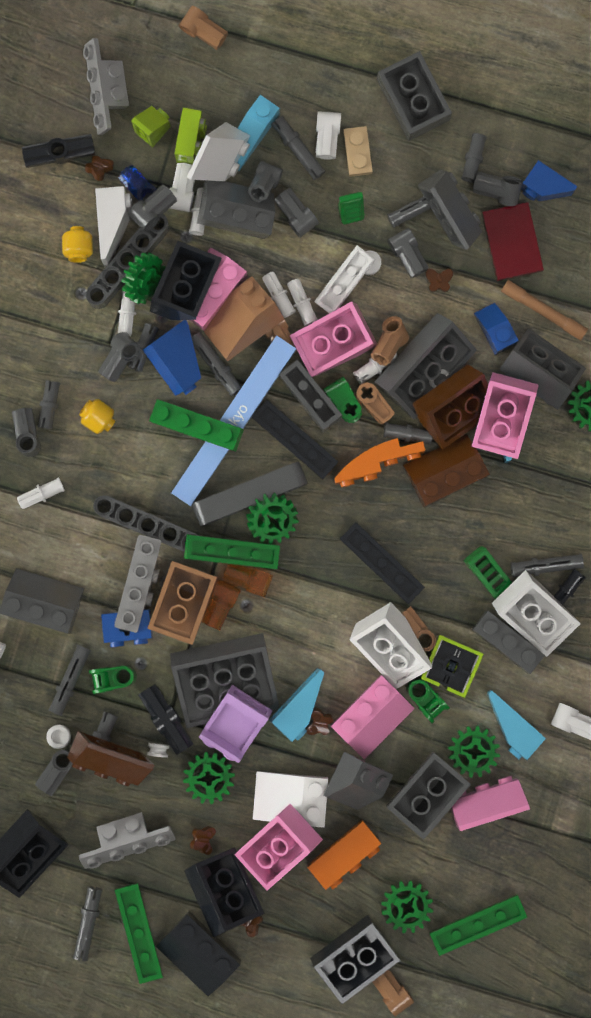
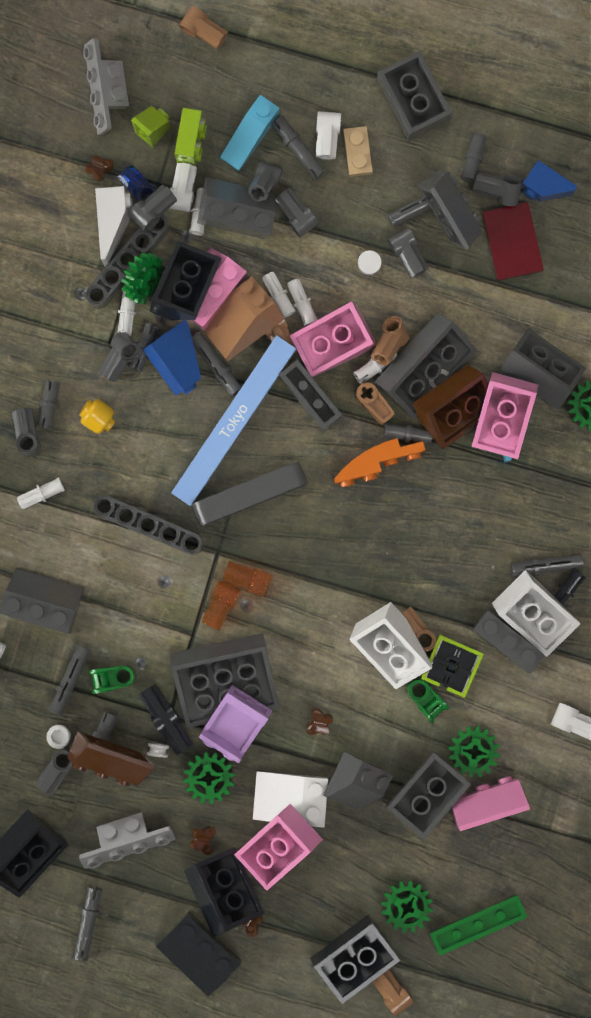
(43, 154): black piece -> none
(77, 244): yellow head -> none
(117, 637): blue brick -> none
(138, 586): light grey bracket -> none
(139, 933): green plate -> none
(182, 602): medium nougat slope -> none
(196, 425): green plate -> none
(220, 154): white slope -> none
(231, 551): green plate -> none
(266, 527): green gear -> none
(294, 439): black plate -> none
(296, 712): medium azure slope -> none
(343, 397): green piece -> none
(344, 855): orange brick -> none
(345, 280): white tile -> none
(351, 208): green slope -> none
(372, 717): bright pink slope -> none
(382, 563): black plate -> none
(439, 280): reddish brown piece -> none
(446, 471): reddish brown slope -> none
(474, 557): green slope -> none
(496, 328): blue slope -> none
(516, 730): medium azure slope -> none
(567, 324): medium nougat piece -> none

